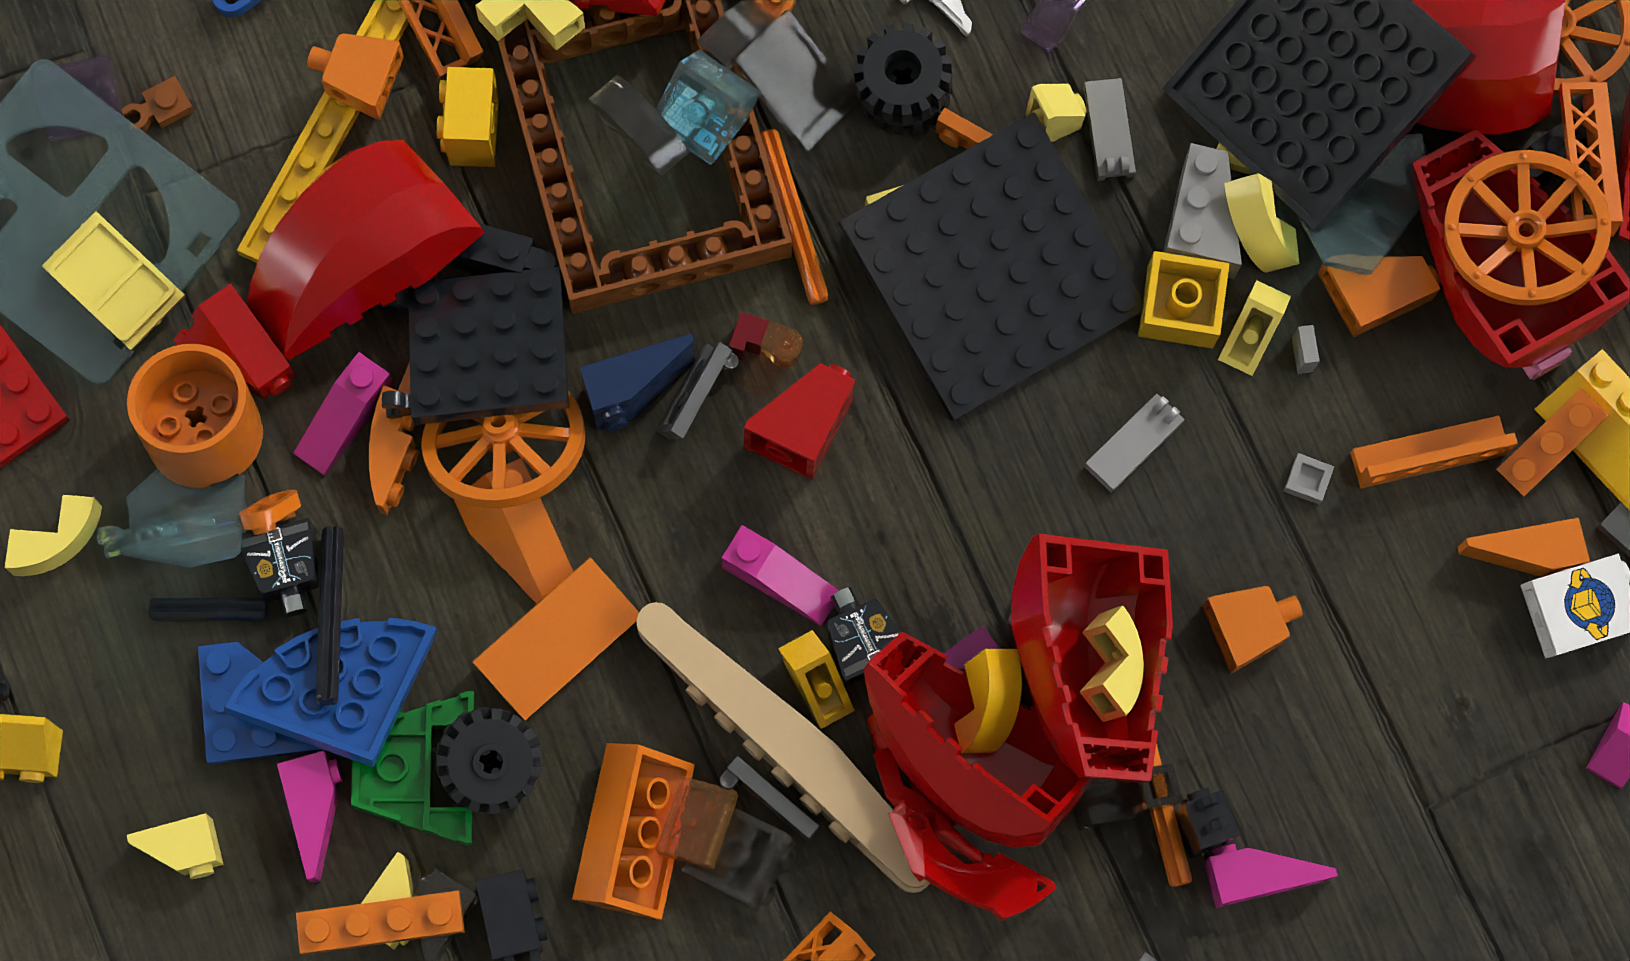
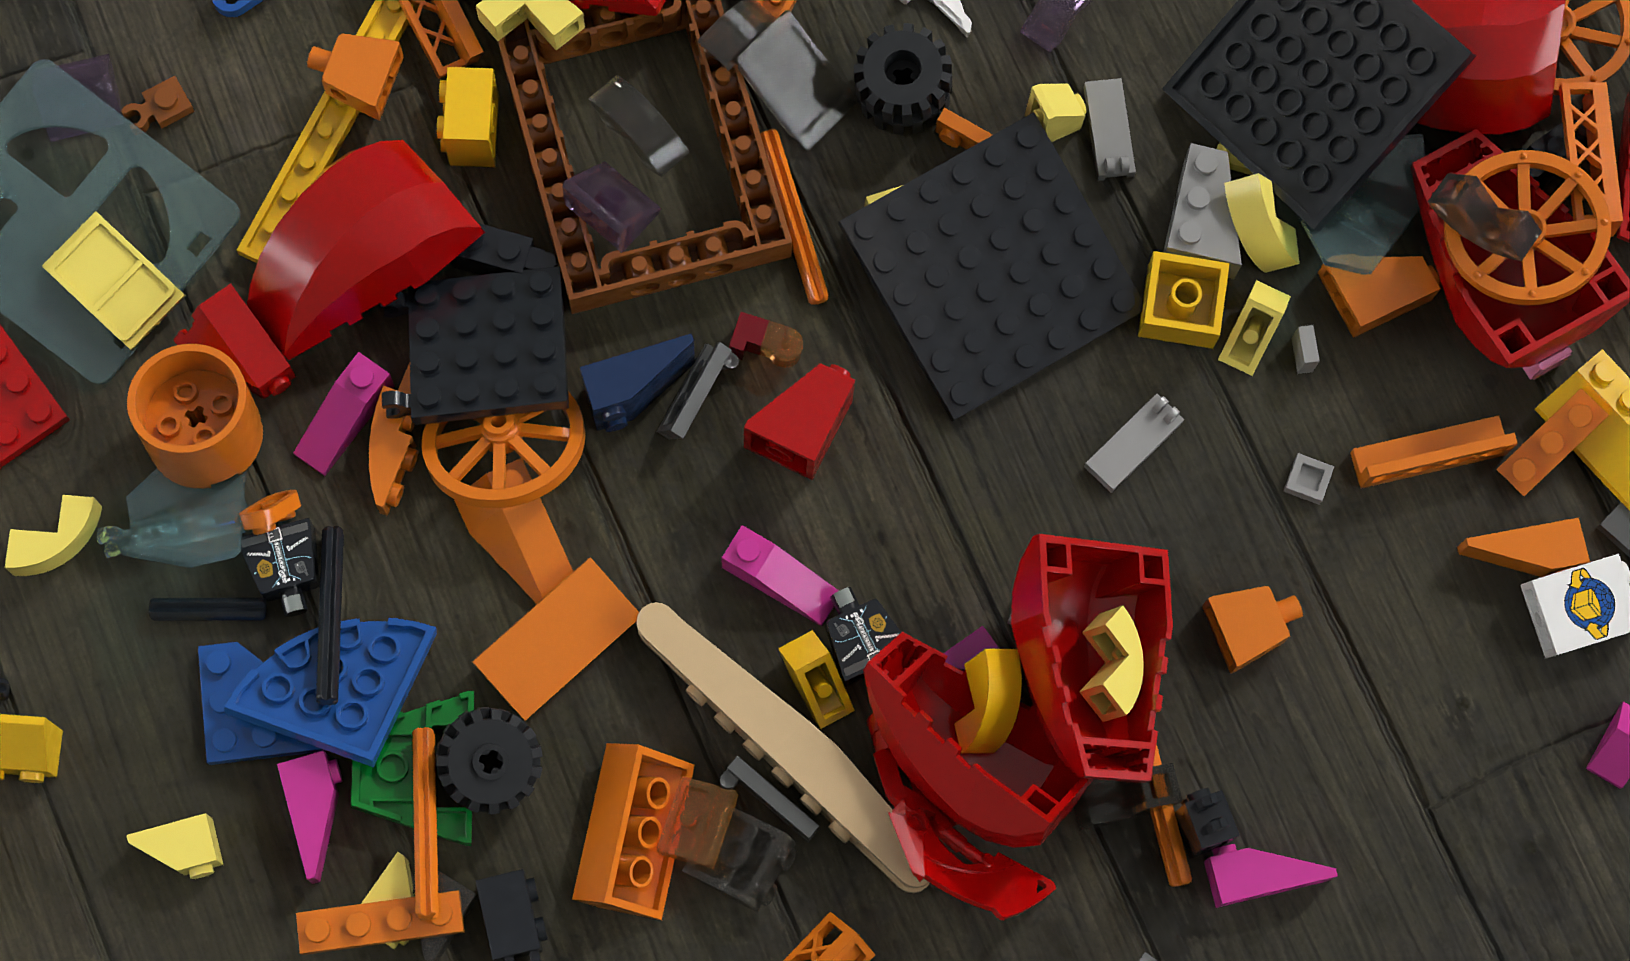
(425, 824): none -> orange axle
(609, 204): none -> clear purple slope
(706, 105): clear light blue slope -> none
(1474, 215): none -> clear smoke brick

